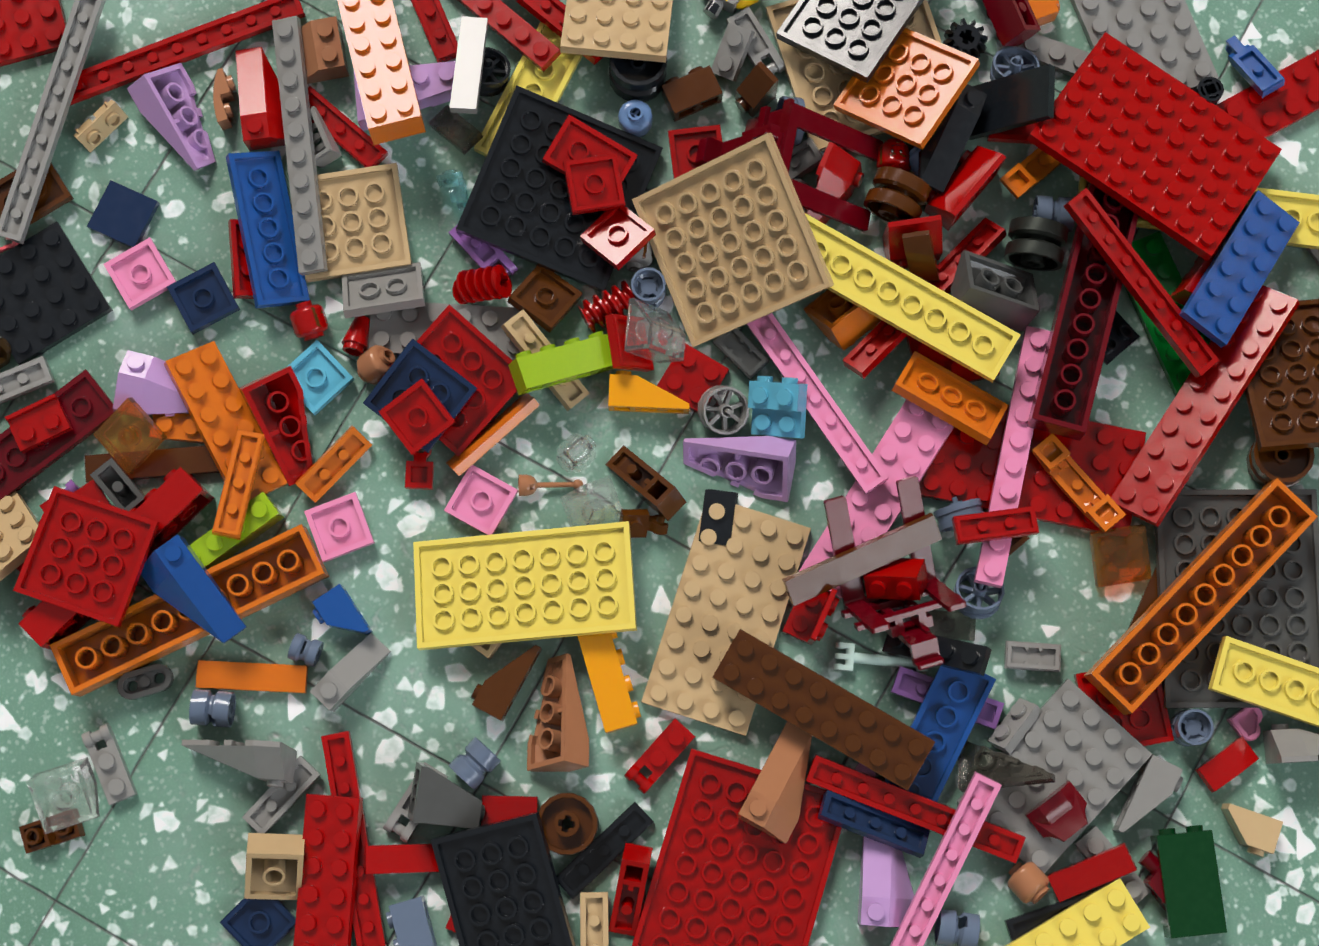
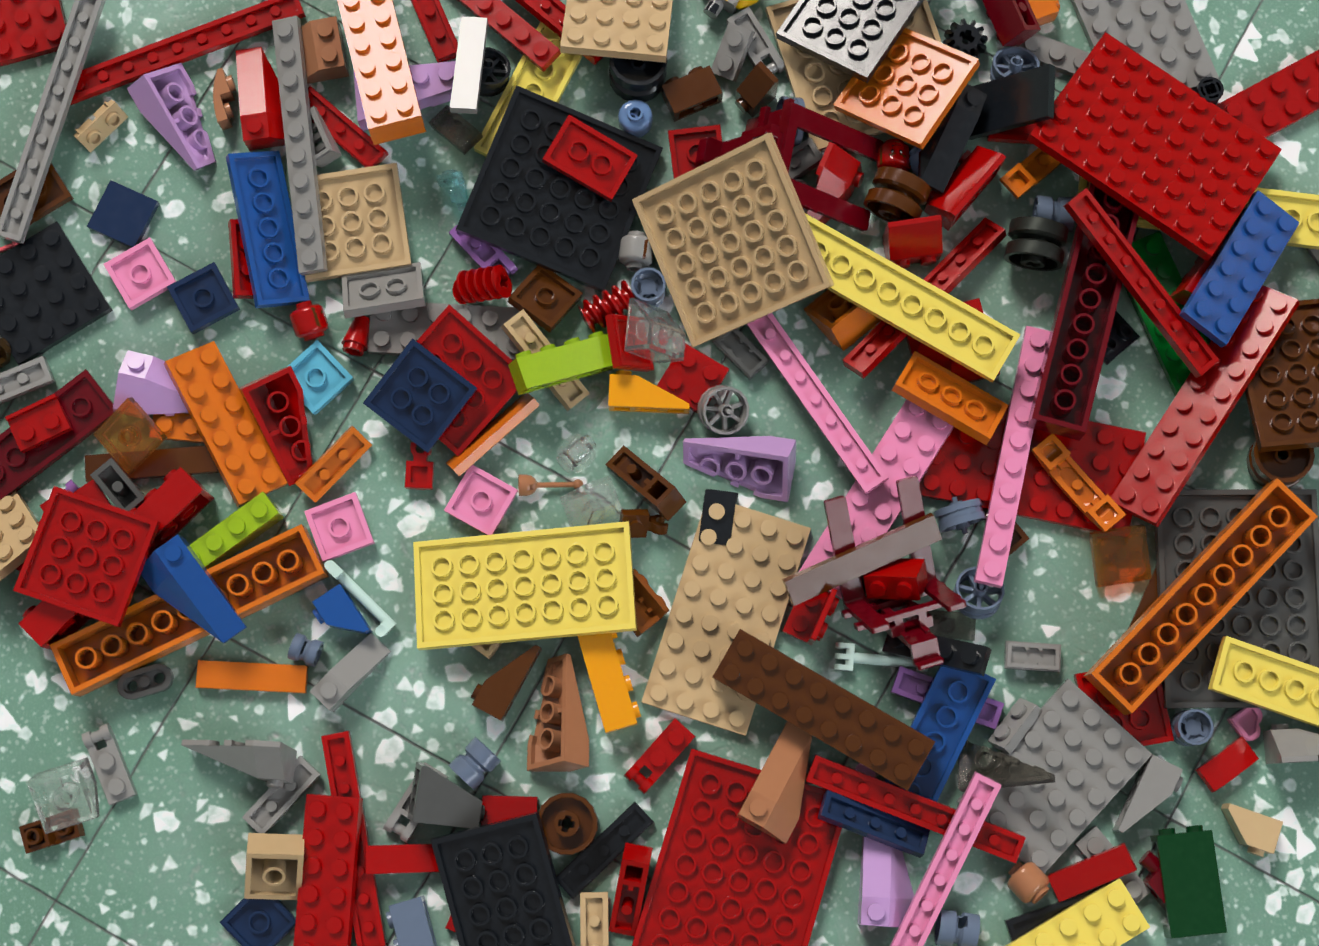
(212, 708): sand blue wheel -> none
(238, 484): orange tile -> none
(374, 363): nougat head -> none
(386, 621): none -> light aqua hinge
(417, 416): red plate -> none
(594, 184): red tile -> none
(617, 236): plate -> none
(648, 605): none -> dark orange bracket
(778, 407): medium azure plate -> none
(920, 255): reddish brown slope -> none
(995, 525): red tile -> none
(996, 290): dark grey slope -> none
(1059, 813): dark red slope -> none
(1254, 67): blue hinge -> none

